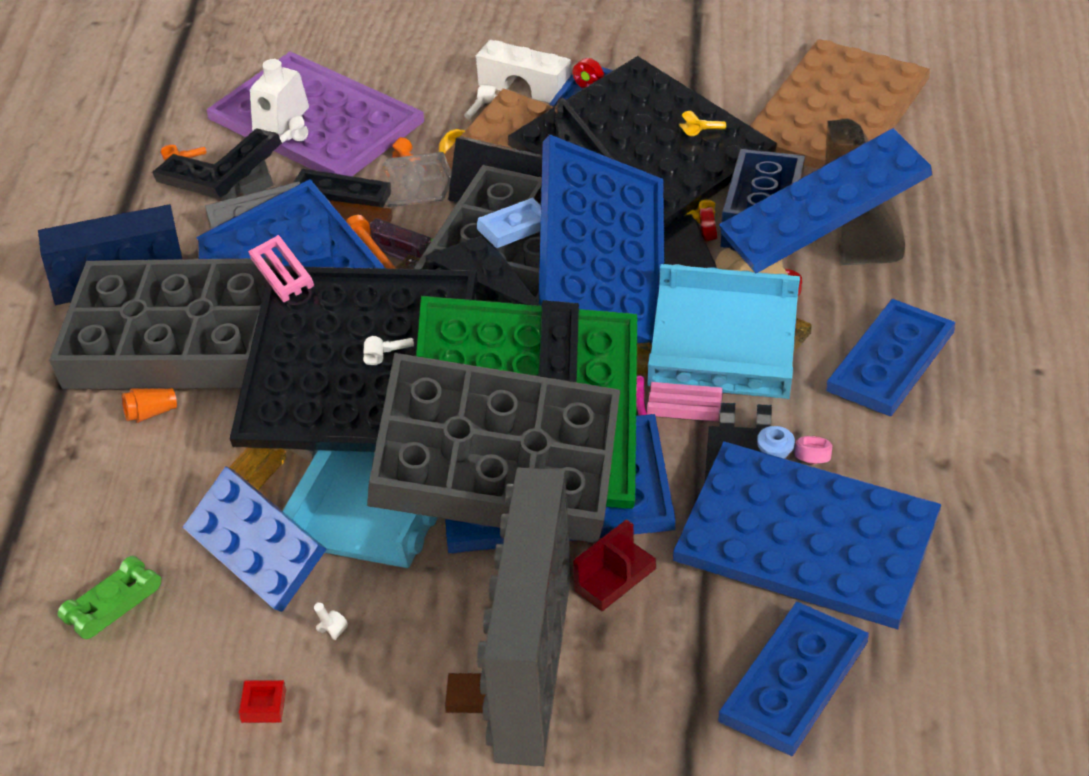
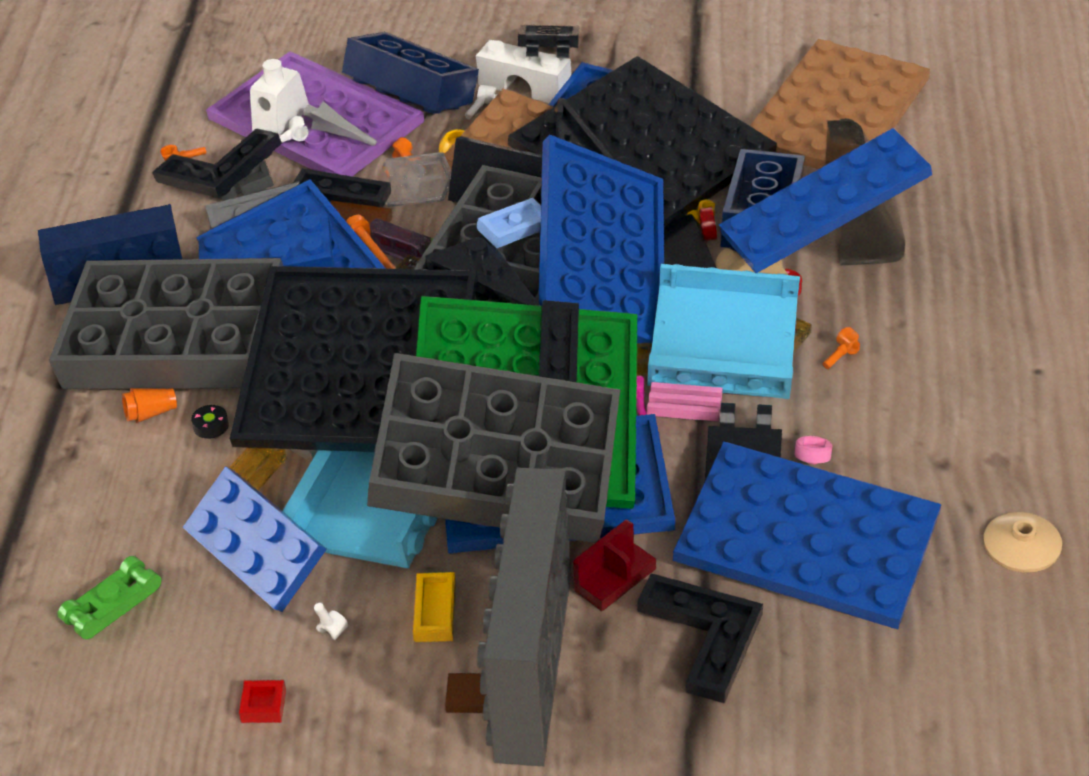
(210, 421): none -> black tile
(292, 286): bright pink tile -> none
(330, 121): none -> light grey piece
(375, 347): white hand -> none
(410, 71): none -> dark blue brick
(434, 607): none -> yellow tile
(548, 36): none -> black tile
(587, 72): red tile -> none
(695, 125): yellow hand -> none
(727, 619): none -> black plate
(776, 441): light blue plate -> none
(793, 678): blue plate -> none
(848, 342): none -> orange hand
(891, 357): blue plate -> none
(1022, 542): none -> tan dish

